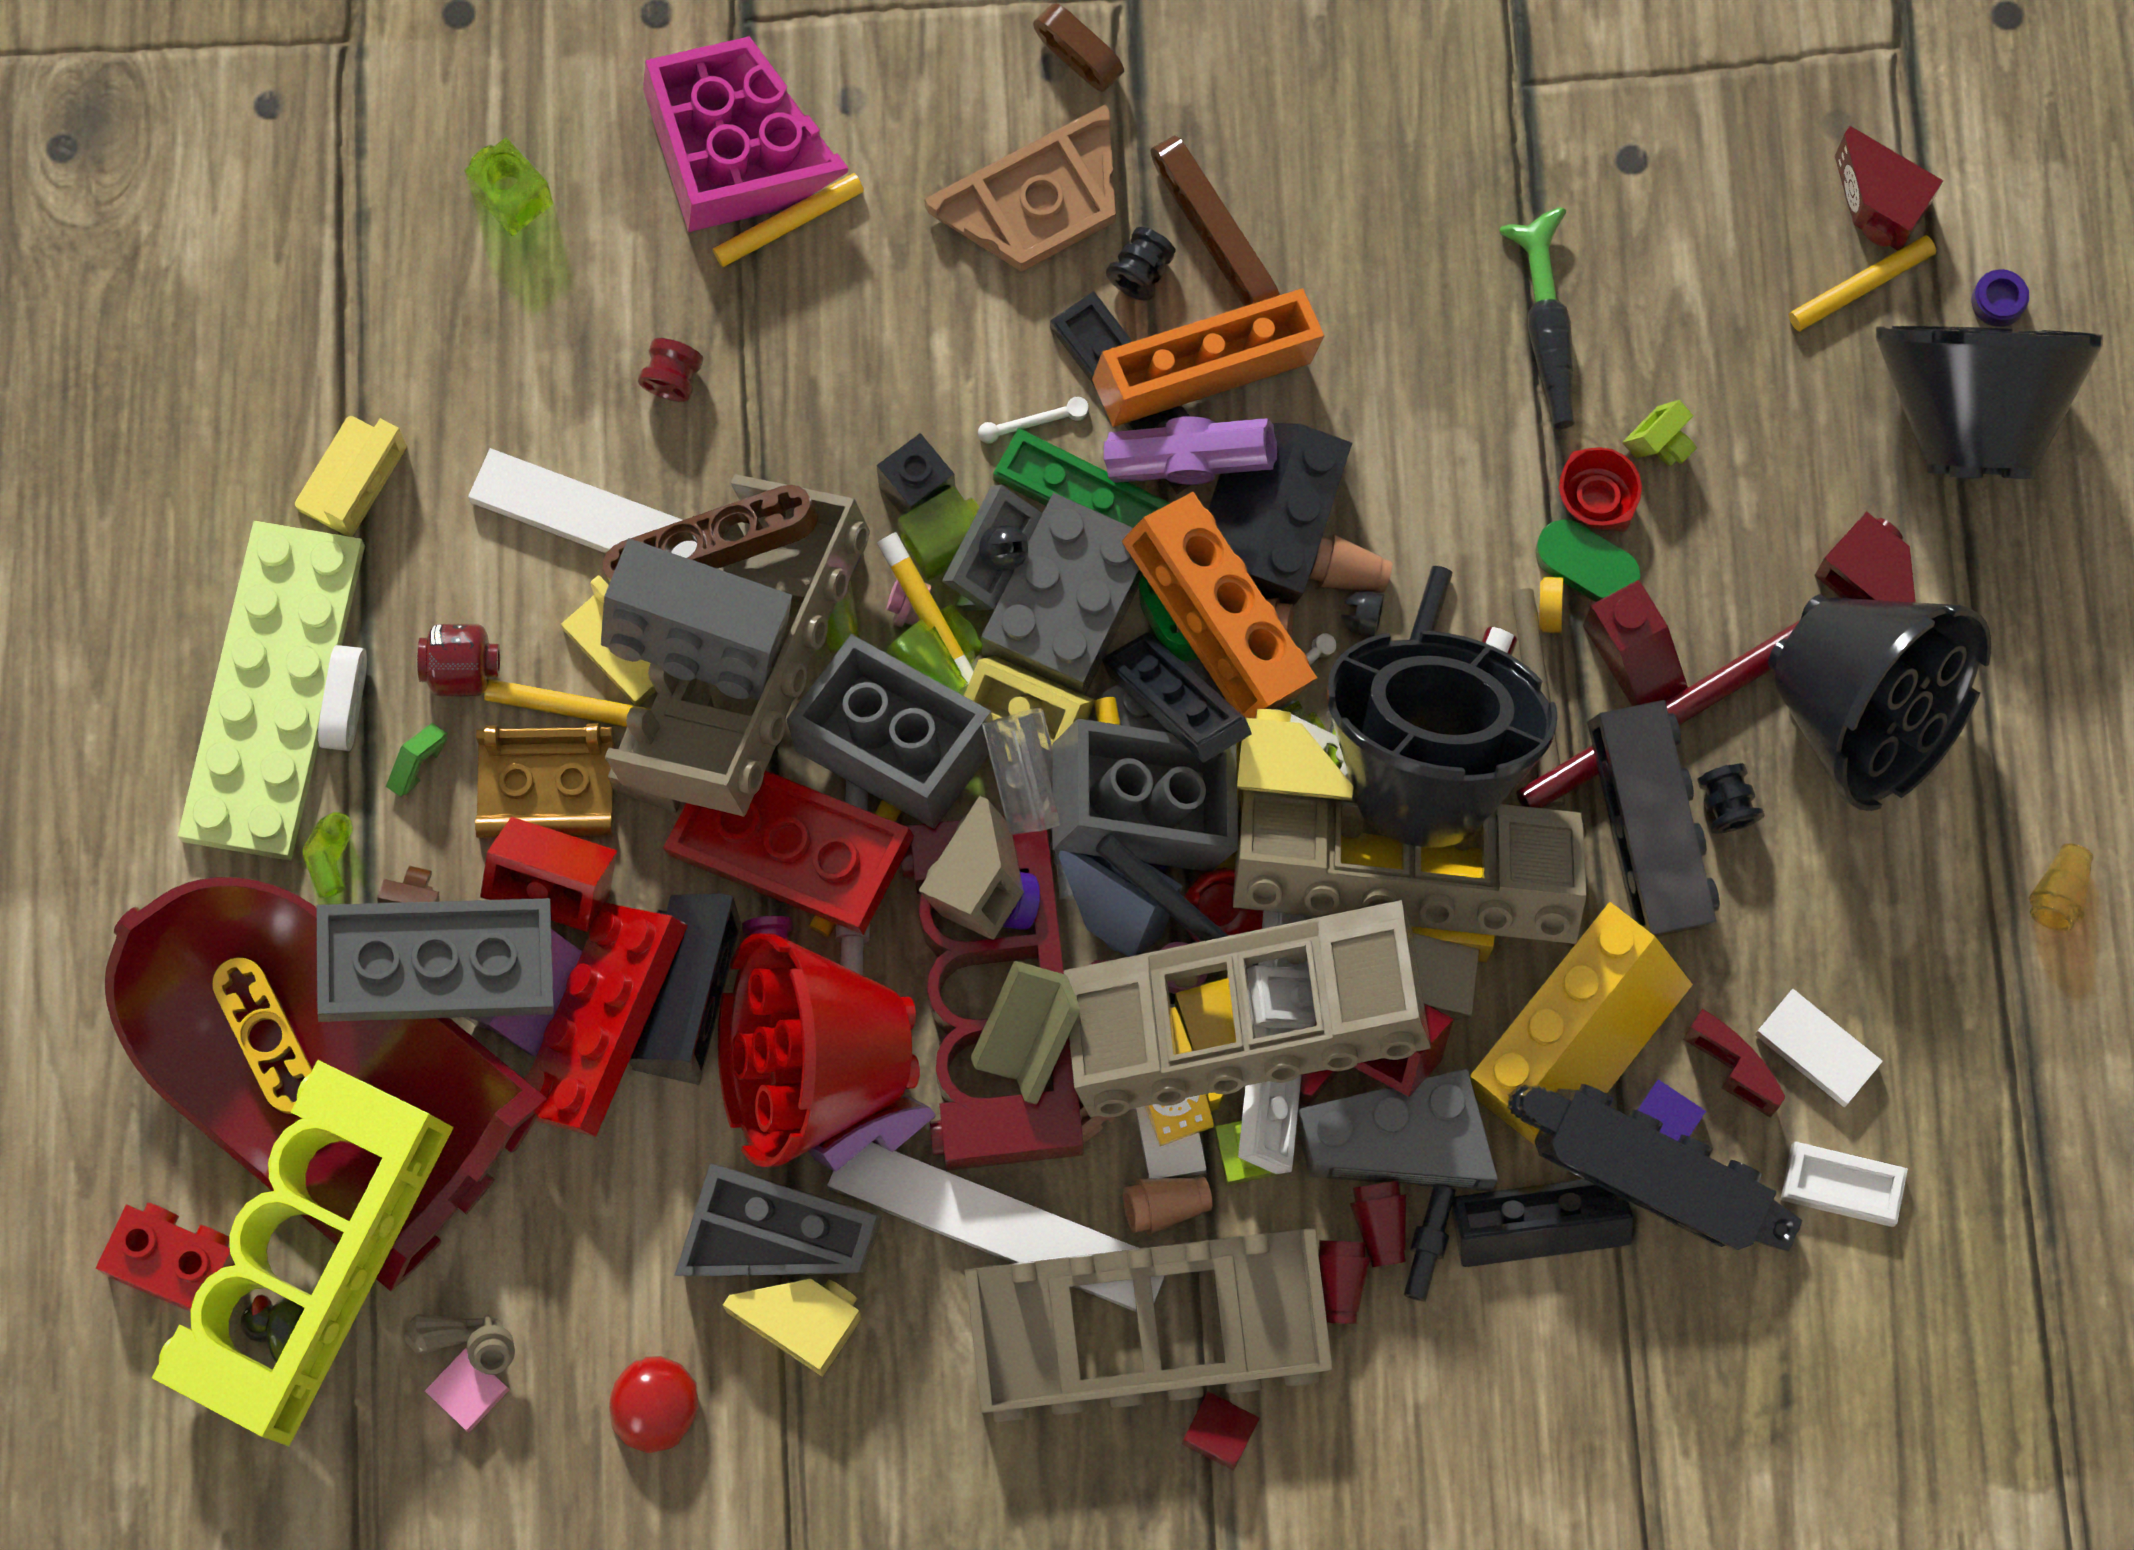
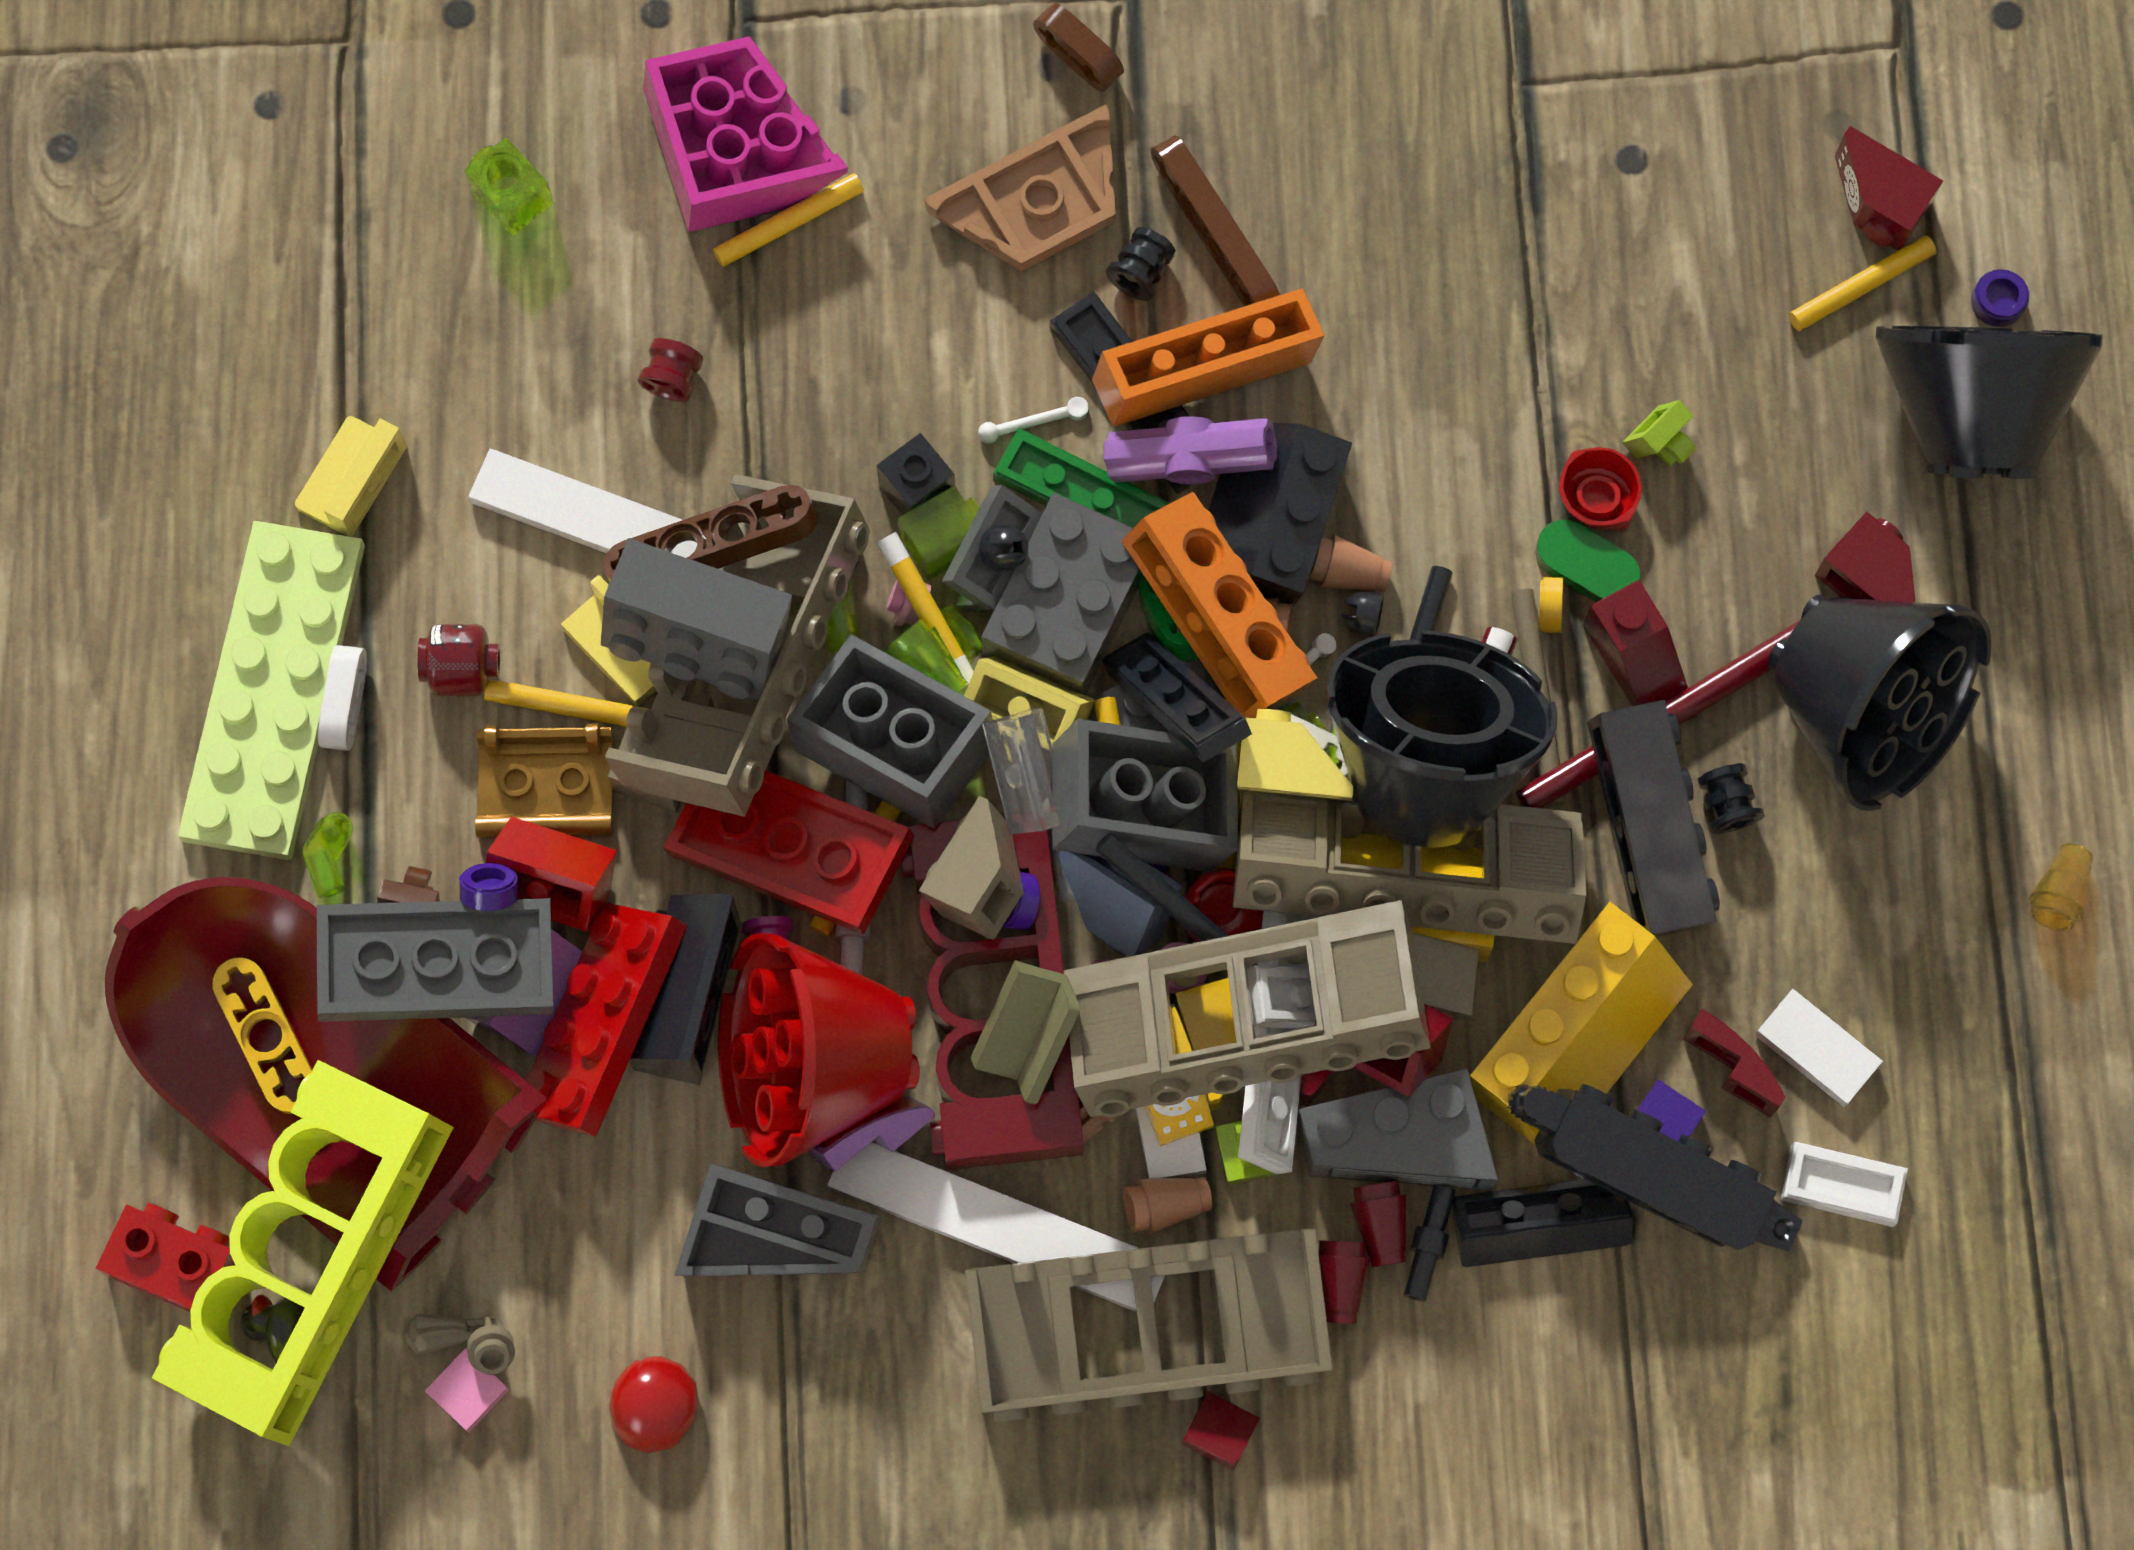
(410, 757): bright green tile -> none
(488, 887): none -> dark purple tile
(800, 1319): light yellow slope -> none
(1548, 318): black piece -> none

